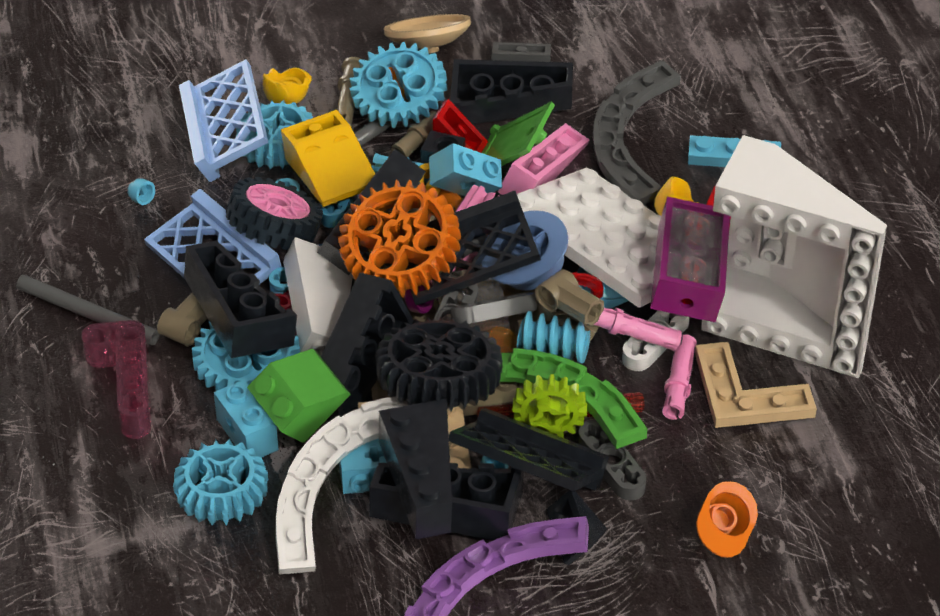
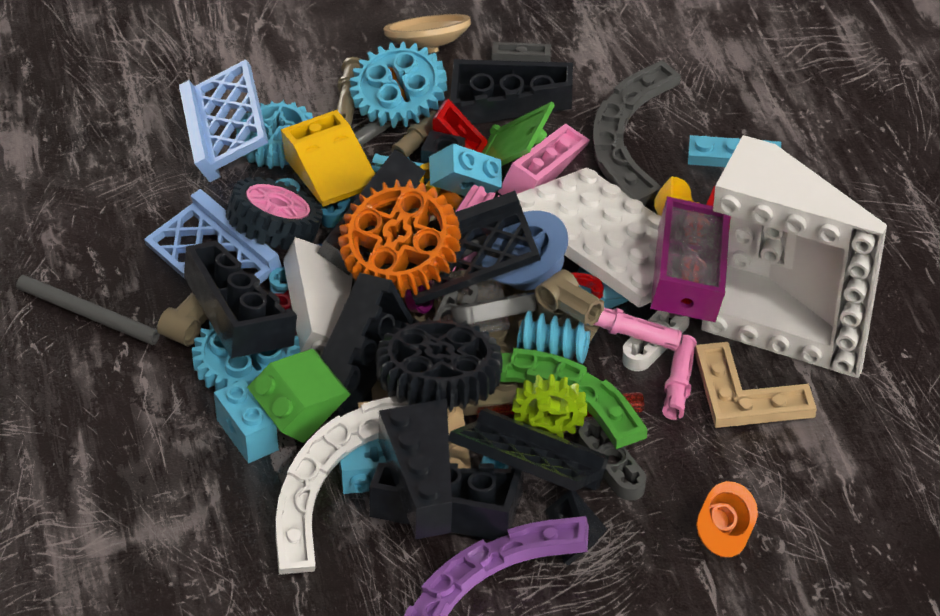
(124, 346): clear pink beam -> none
(144, 188): medium azure hinge -> none
(220, 490): medium azure gear -> none
(287, 86): yellow hair -> none
(504, 337): clear orange piece -> none

